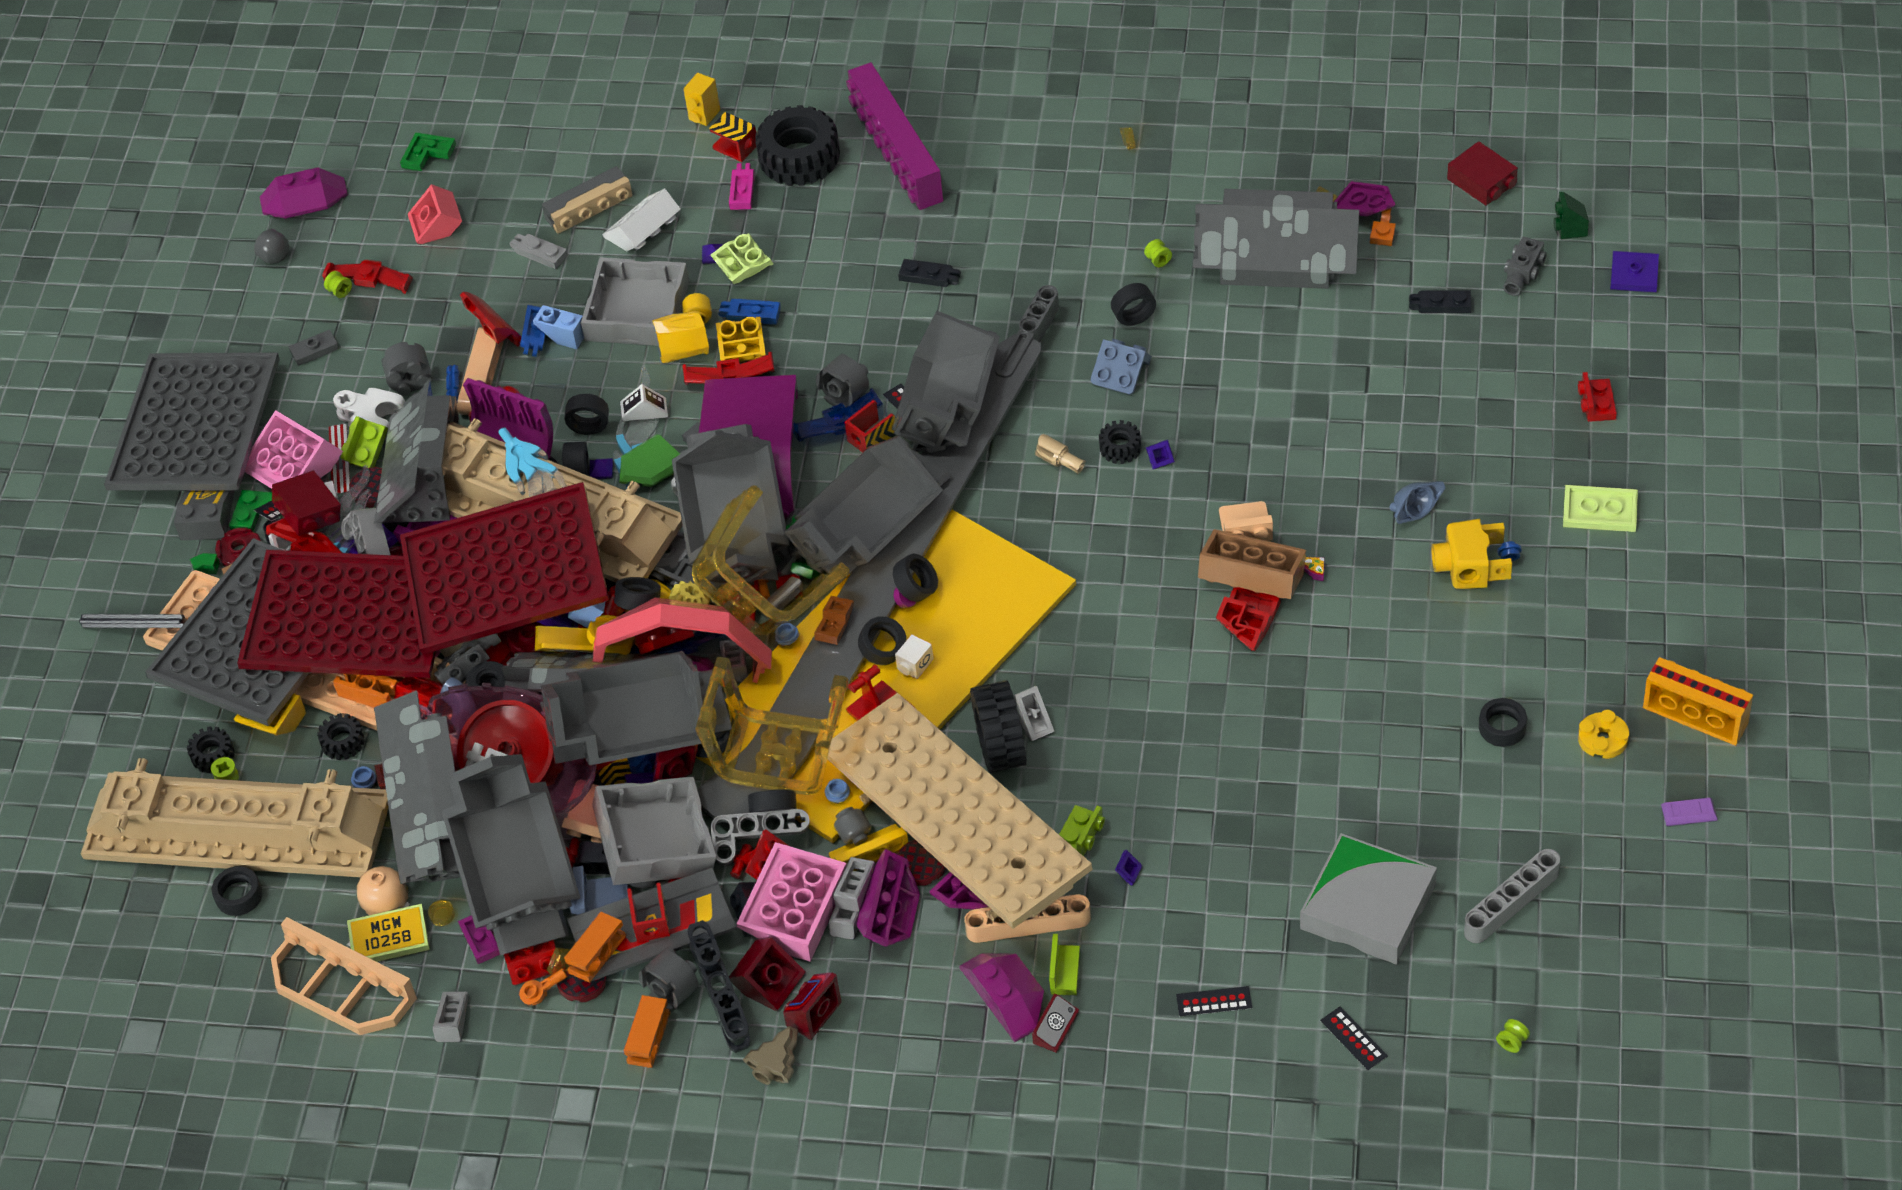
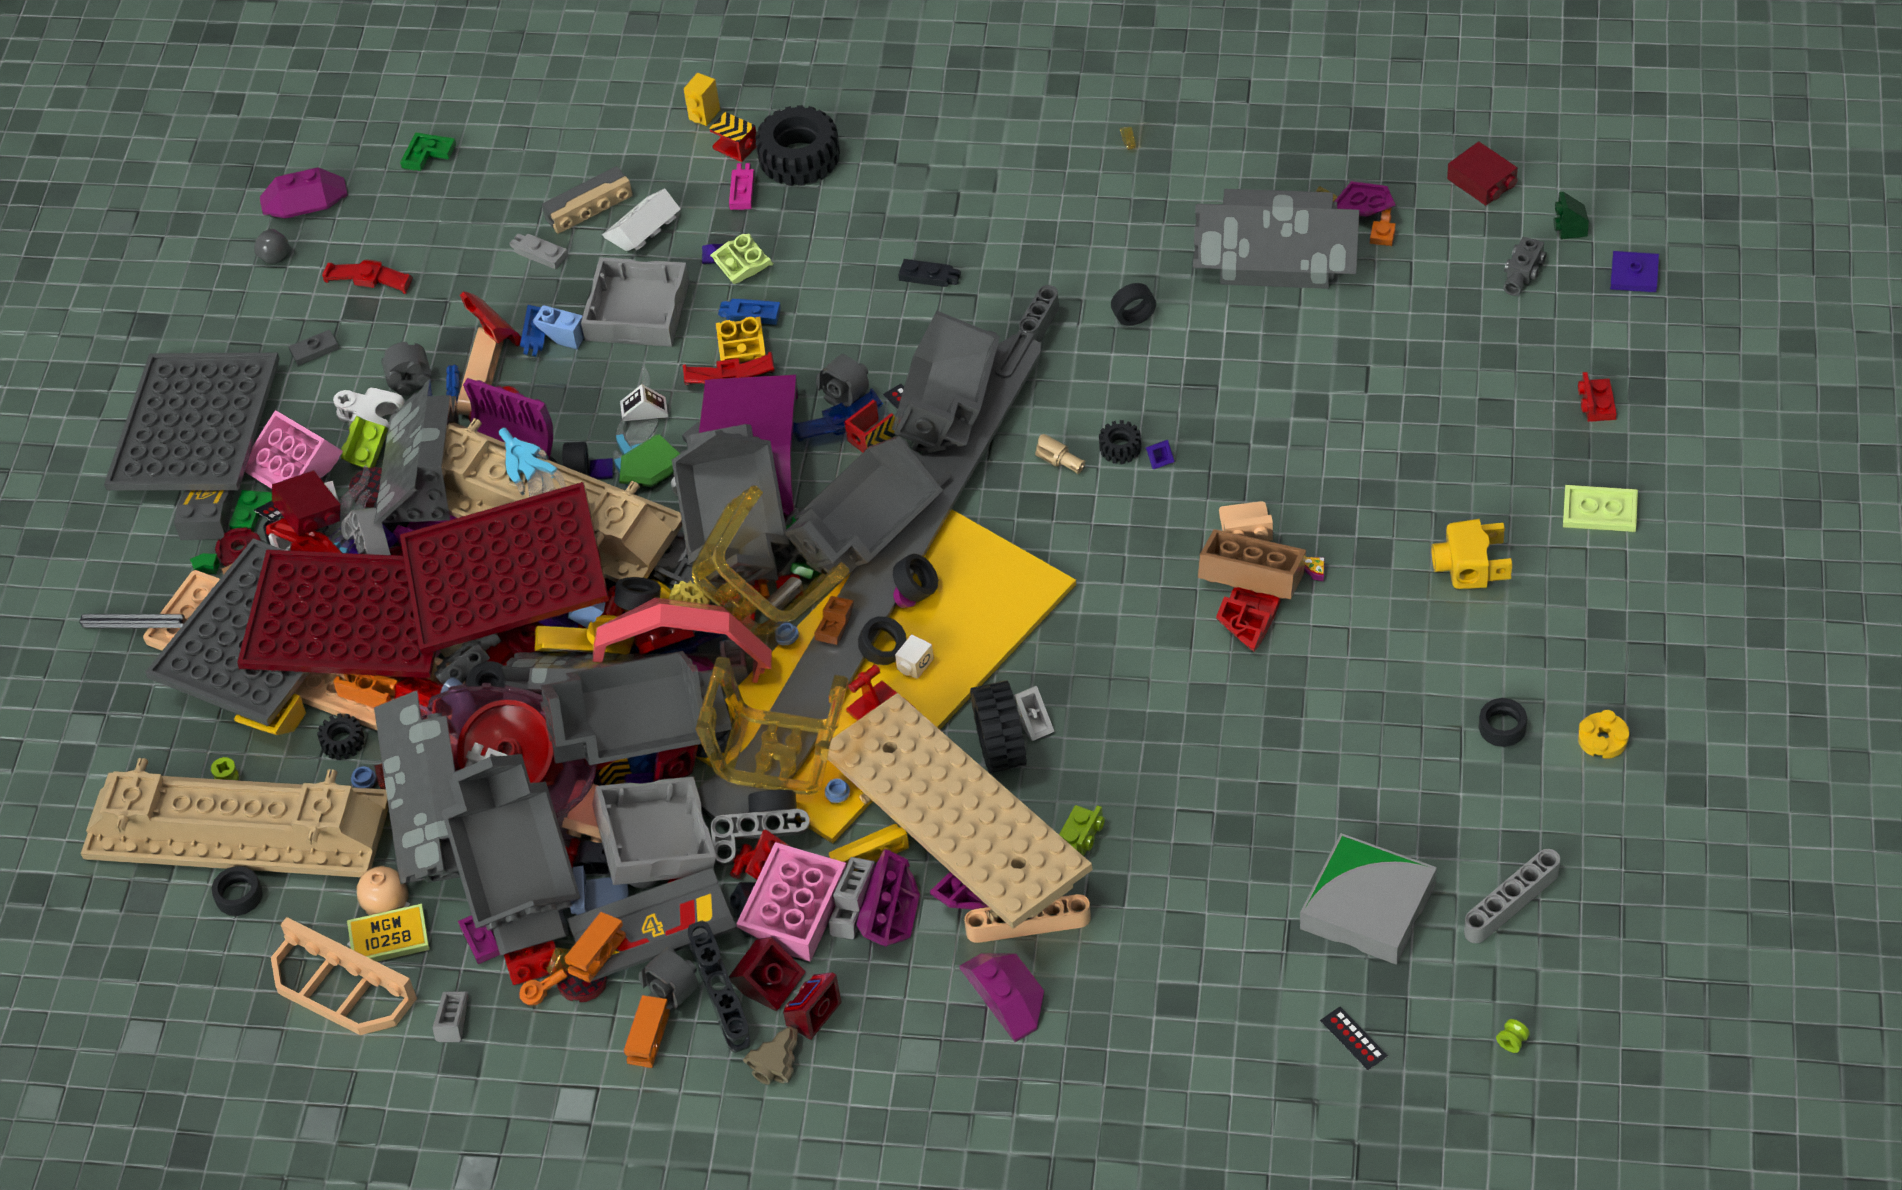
(205, 740): black tyre -> none
(338, 284): lime wheel -> none
(340, 470): sticker -> none
(434, 215): coral slope -> none
(441, 912): clear yellow tile -> none
(584, 425): black tyre -> none
(660, 923): red piece -> none
(681, 336): yellow slope -> none
(700, 303): yellow head -> none
(852, 826): dark grey head -> none
(894, 136): magenta brick -> none
(922, 863): tile -> none
(1054, 1023): slope -> none
(1064, 968): lime panel -> none
(1119, 366): sand blue bracket -> none
(1128, 867): dark purple slope -> none
(1158, 253): lime wheel -> none
(1214, 1001): black sticker -> none
(1416, 500): sand blue hat -> none
(1441, 301): black hinge -> none
(1509, 550): blue plate -> none
(1689, 811): medium lavender tile -> none
(1697, 701): light orange brick -> none

